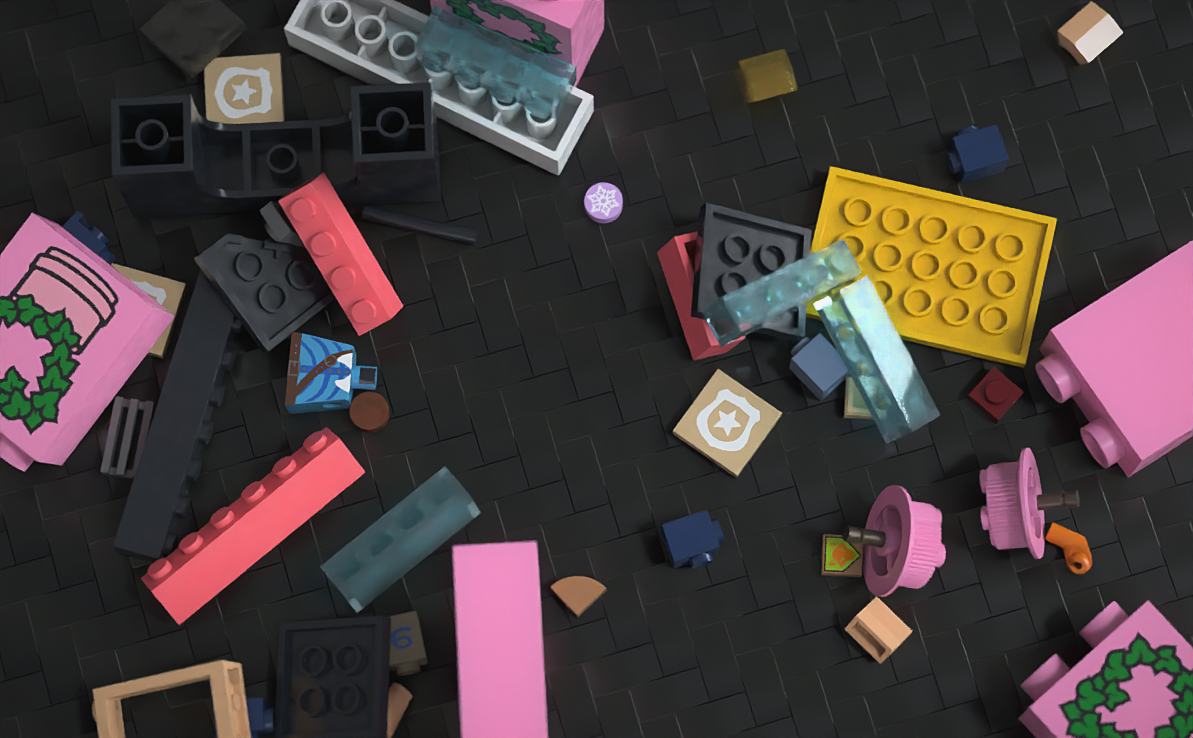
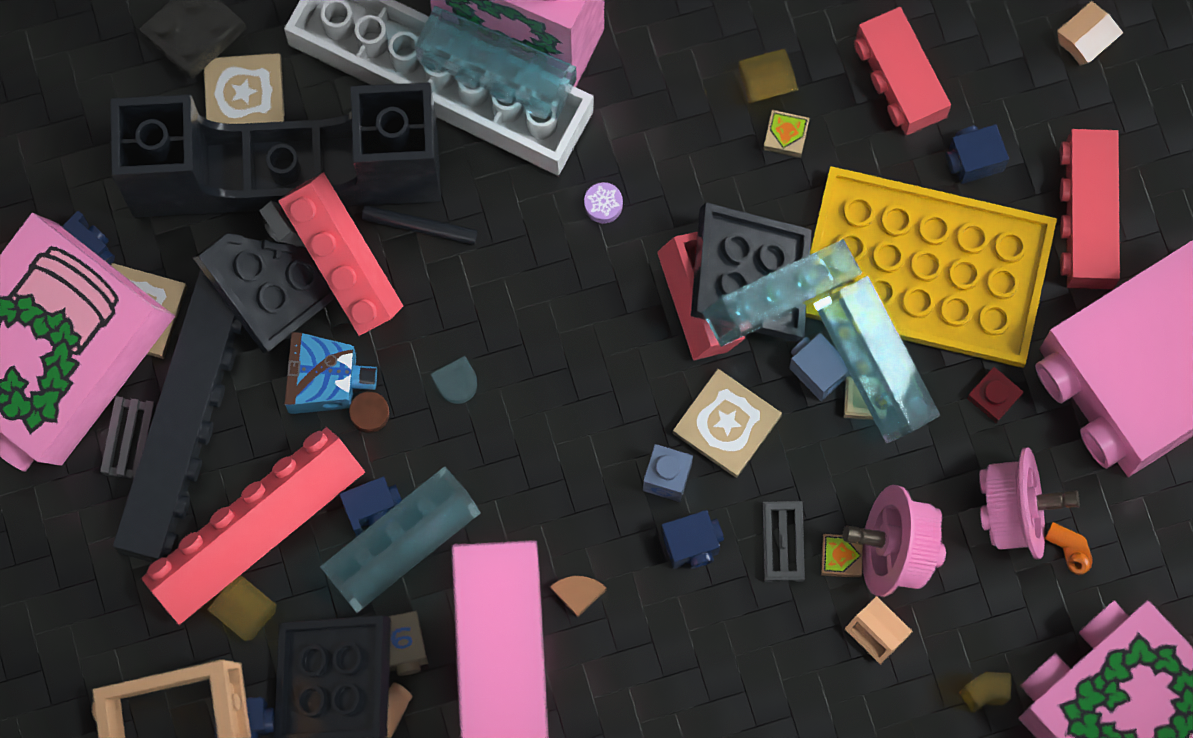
(243, 608): none -> clear yellow piece
(369, 503): none -> dark blue brick
(456, 381): none -> clear light blue tile
(667, 473): none -> sand blue brick
(783, 575): none -> dark grey tile
(786, 133): none -> tile
(901, 71): none -> coral brick
(987, 690): none -> clear yellow piece
(1092, 209): none -> coral brick

